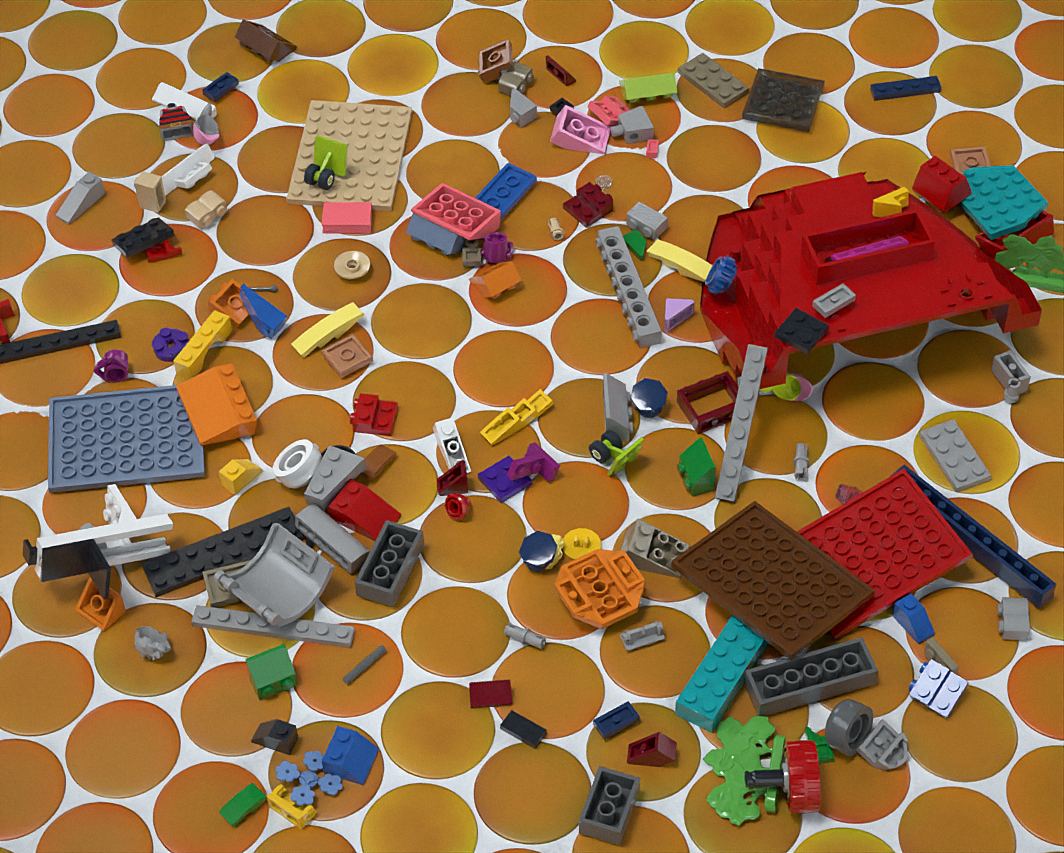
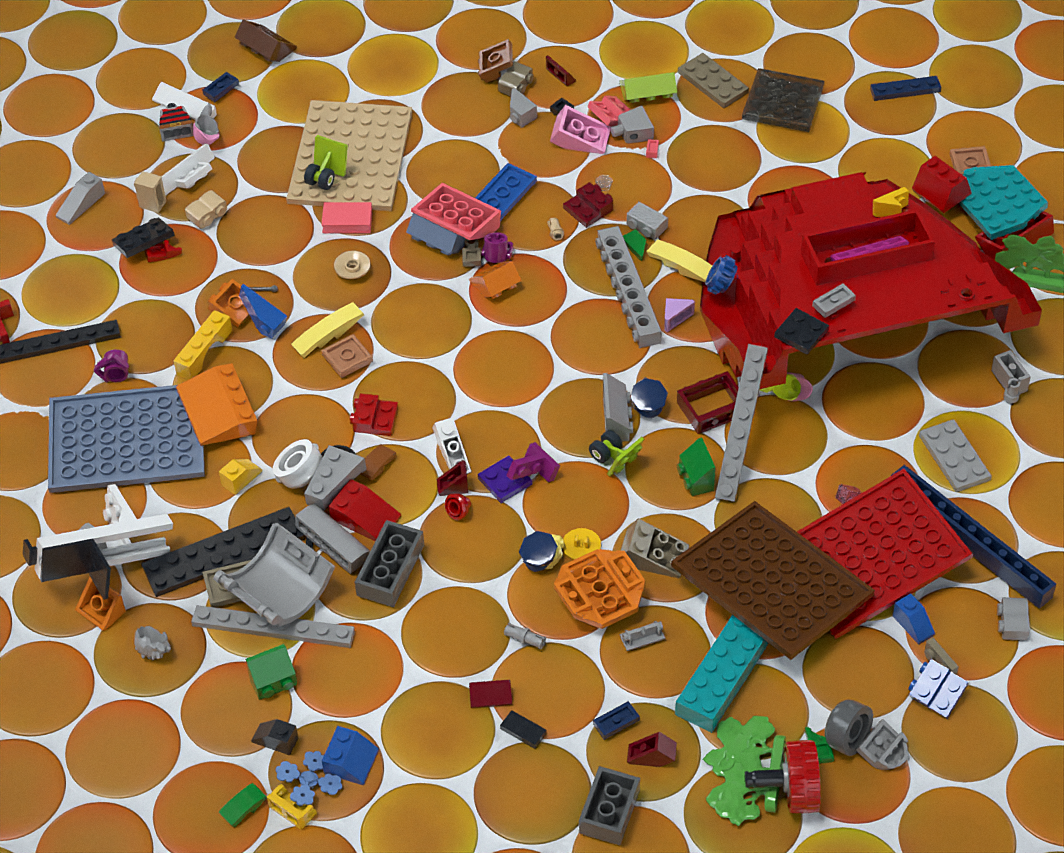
(166, 337): dark purple plate -> none
(363, 665): dark grey piece -> none
(516, 418): yellow slope -> none
(801, 462): light grey pin -> none
(810, 677): dark grey brick -> none

